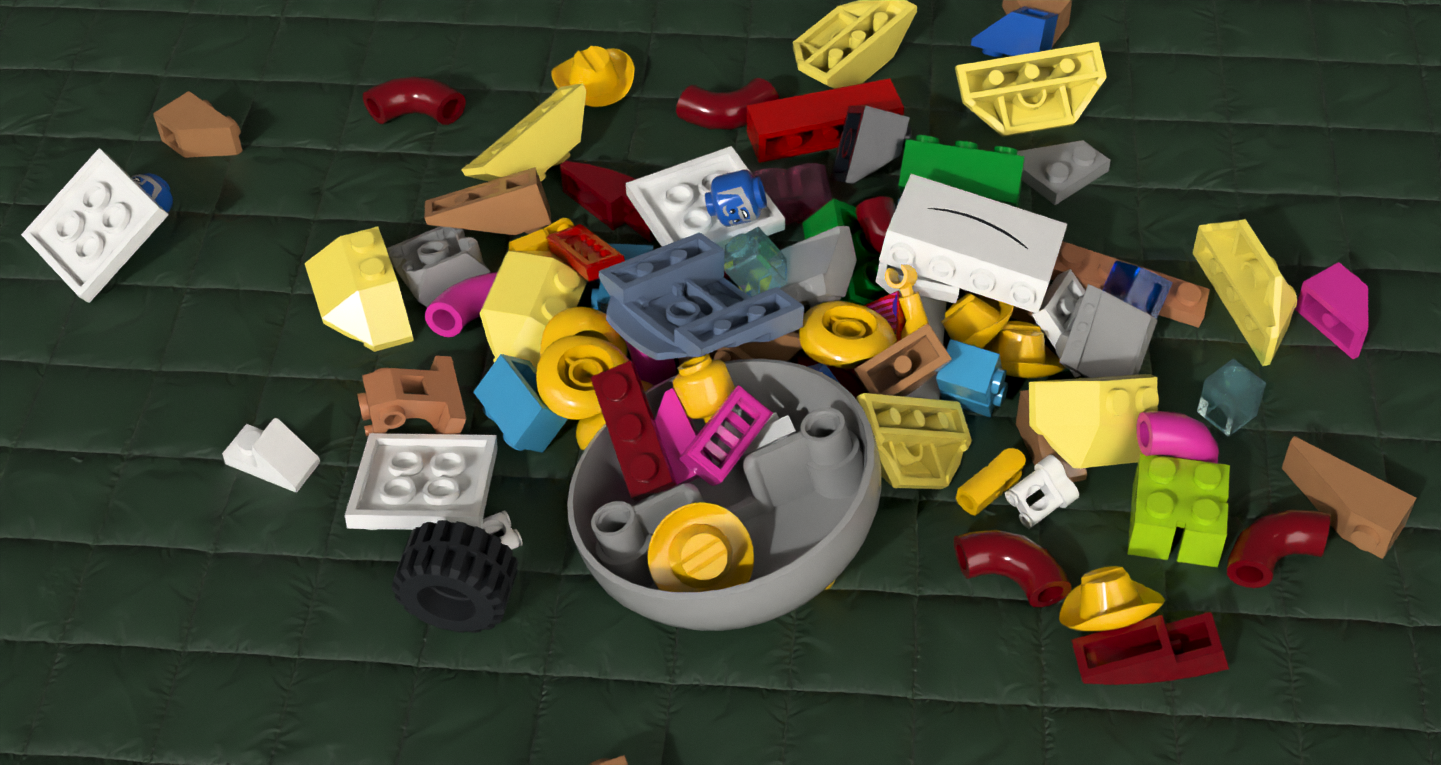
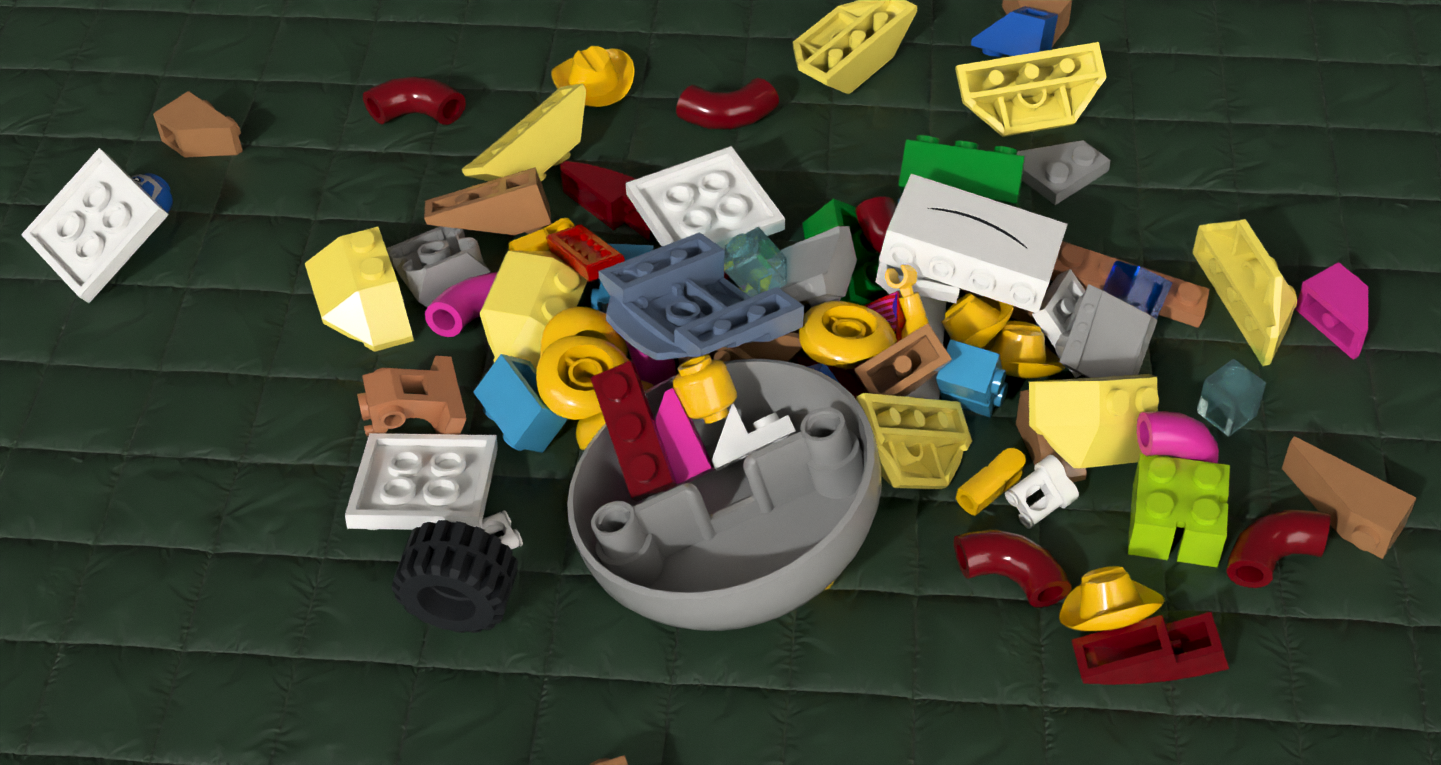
(272, 455): white slope -> none
(700, 464): dark pink slope -> none
(700, 550): yellow hat -> none
(736, 198): blue head -> none
(797, 191): clear pink brick -> none
(812, 120): red brick -> none
(868, 142): slope -> none

